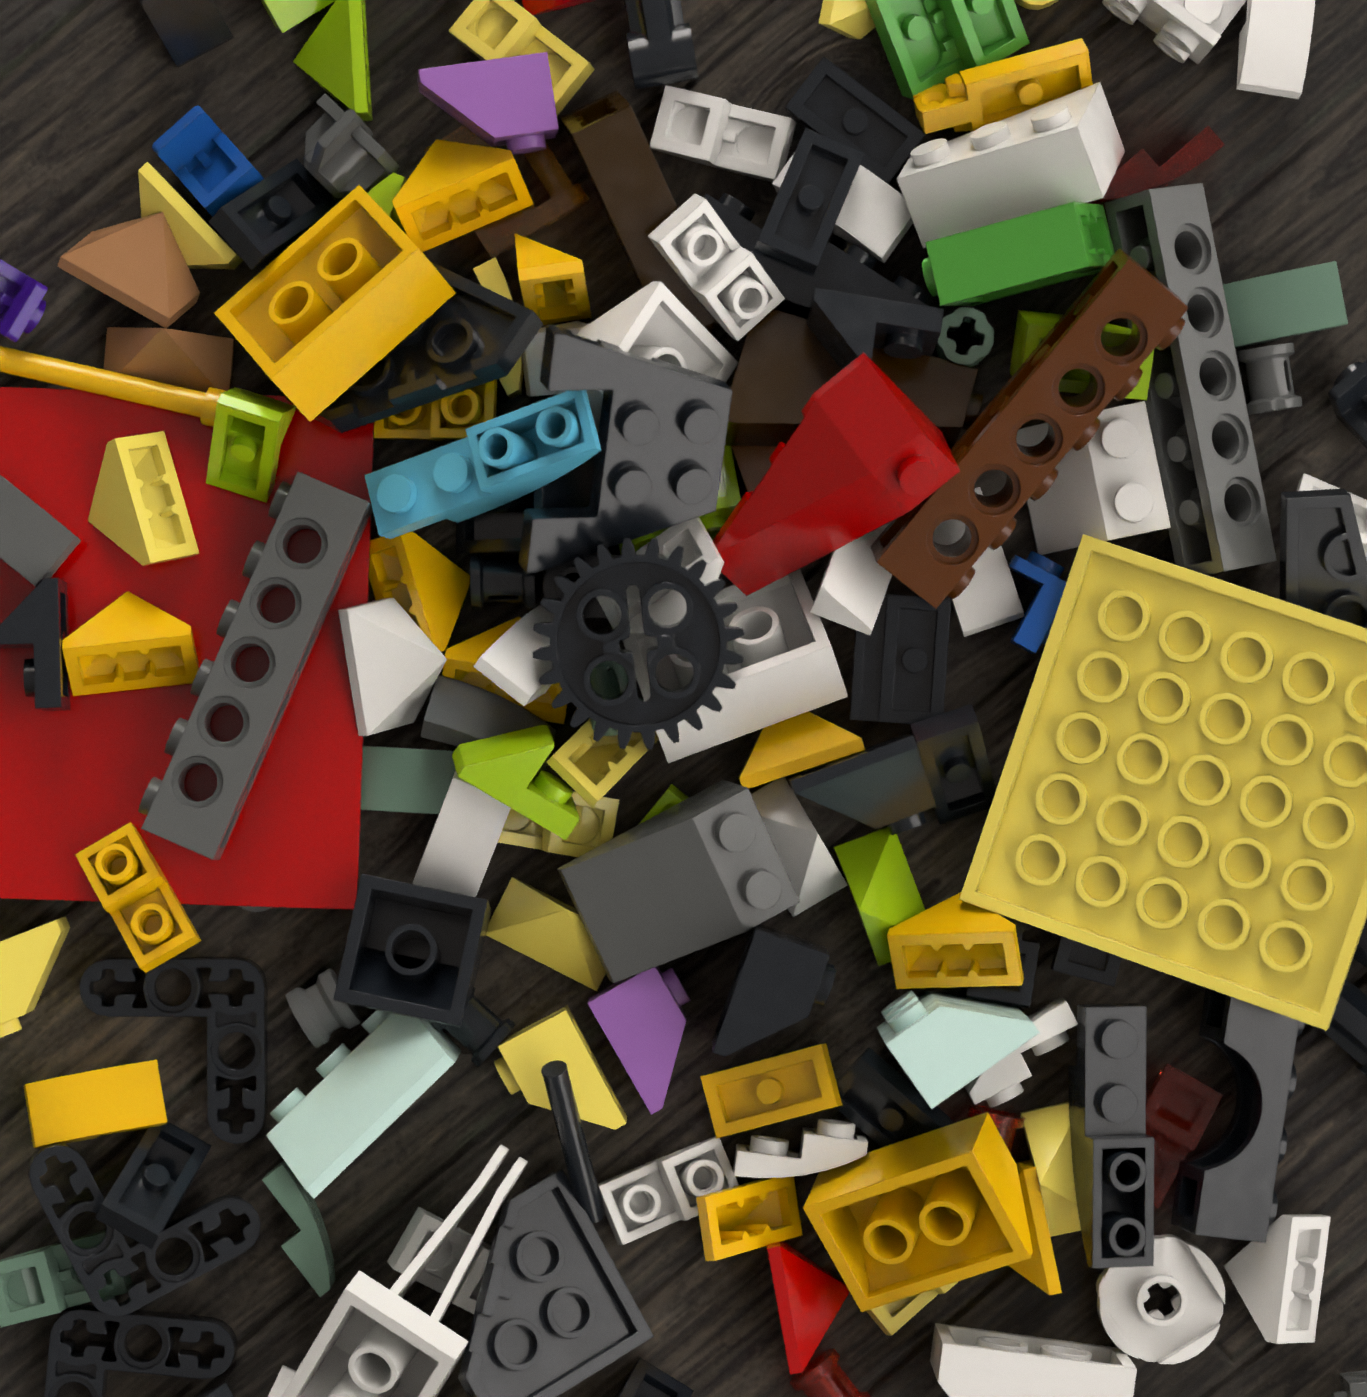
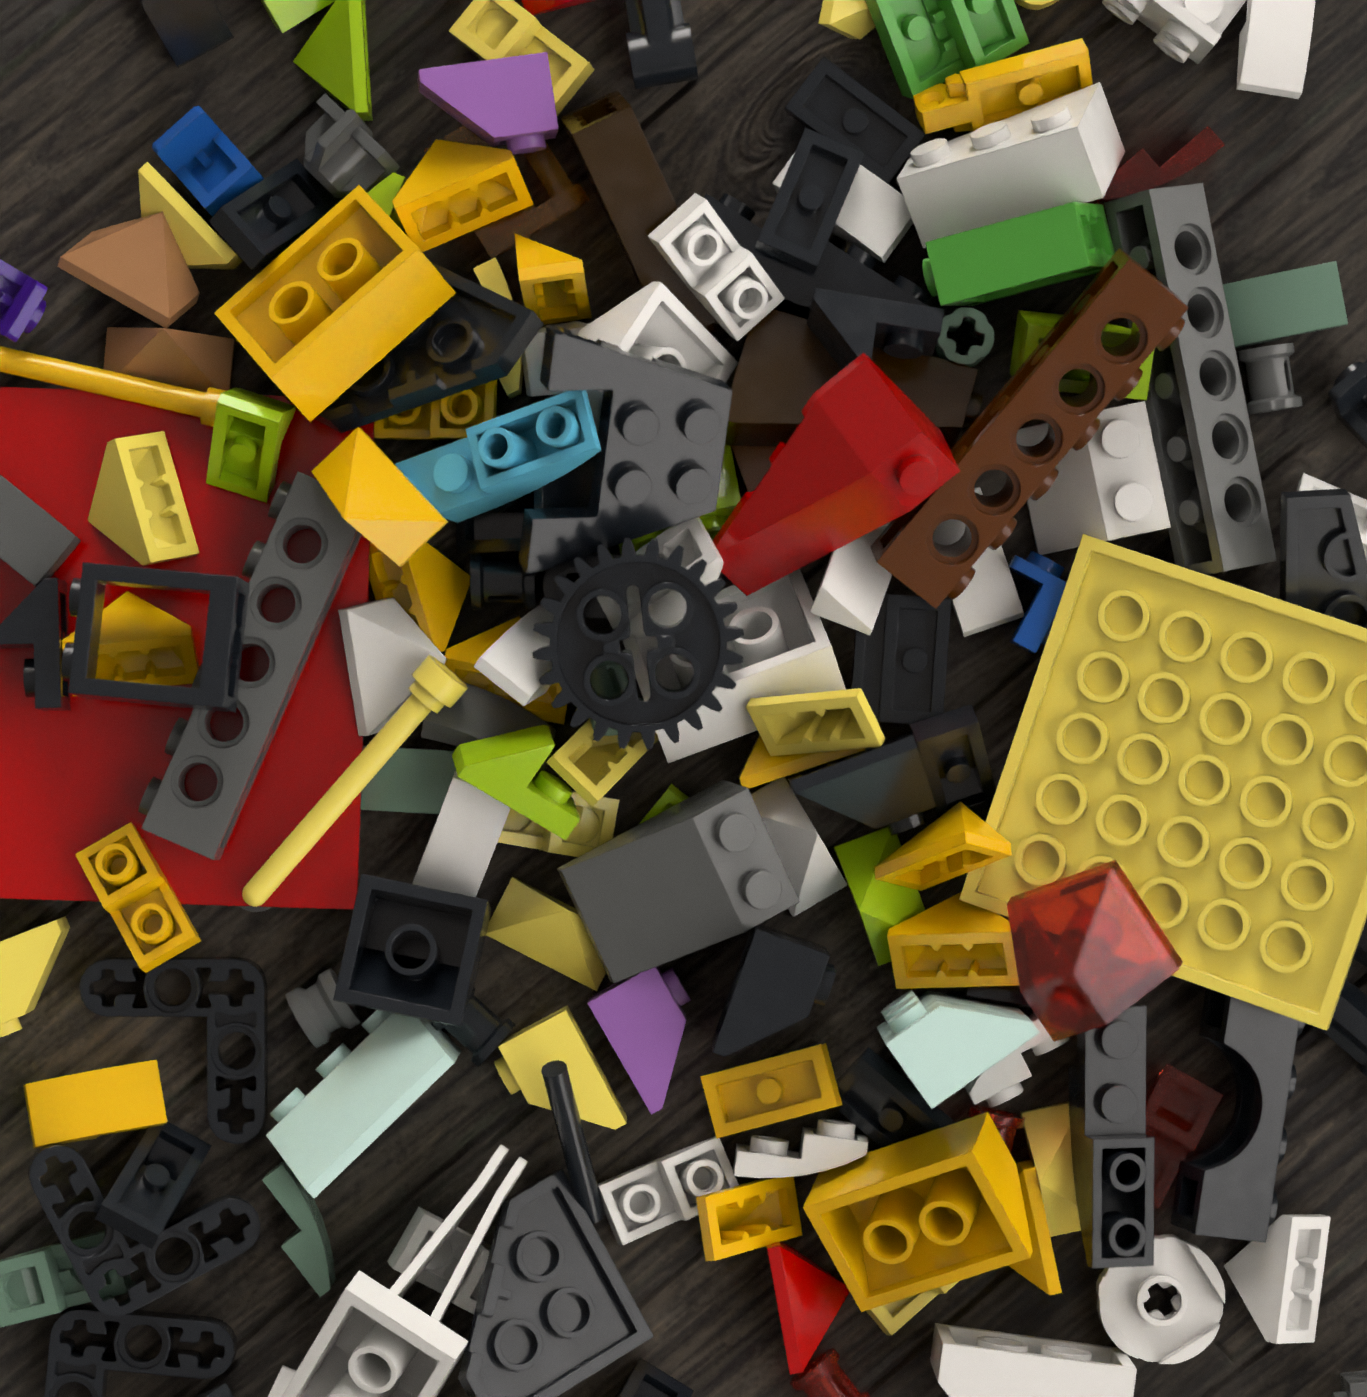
(221, 647): none -> black window
(378, 498): none -> yellow slope
(431, 691): none -> light yellow piece
(722, 134): white slope -> none
(815, 722): none -> light yellow slope
(944, 850): none -> yellow slope
(1086, 949): none -> clear red slope

